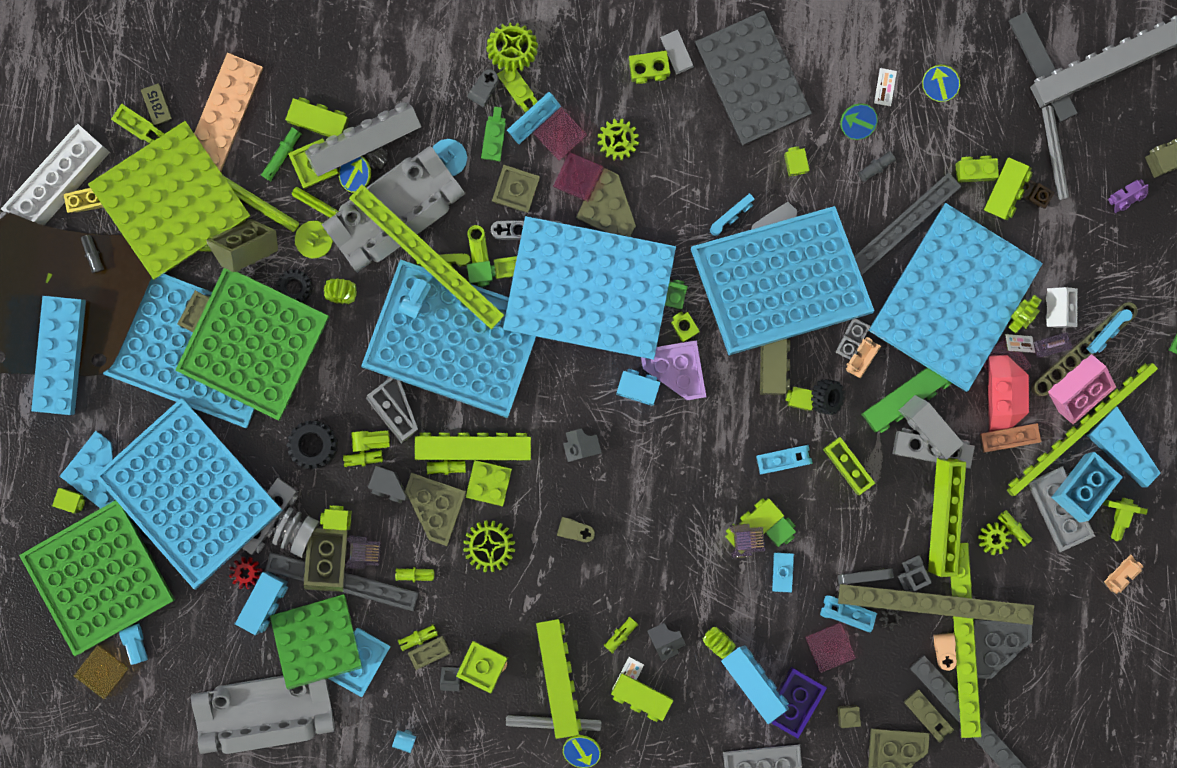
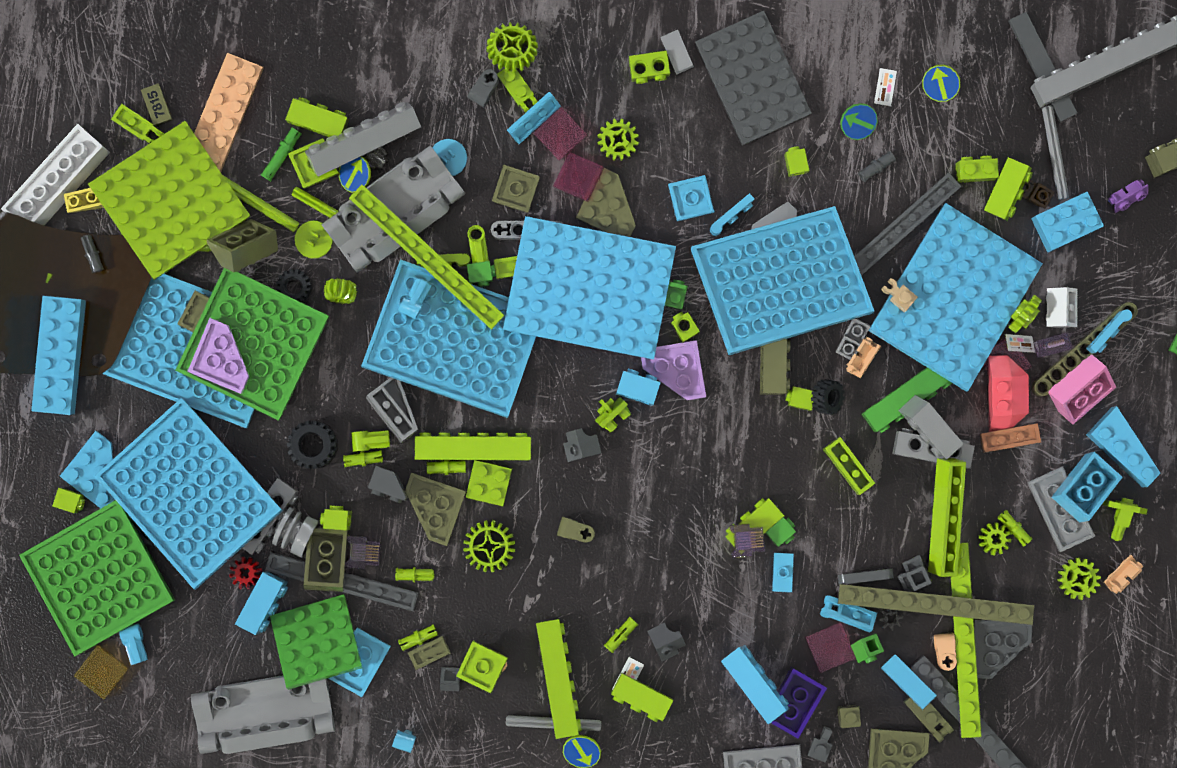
(219, 358): none -> lavender plate
(494, 136): bright green hinge -> none
(609, 411): none -> lime hips
(691, 198): none -> medium azure tile
(719, 642): lime gear -> none
(783, 459): medium azure plate -> none
(820, 746): none -> dark grey plate
(867, 649): none -> bright green brick
(902, 296): none -> tan plate
(908, 681): none -> medium azure tile
(1067, 222): none -> medium azure brick
(1074, 571): none -> lime gear
(1087, 423): lime plate -> none

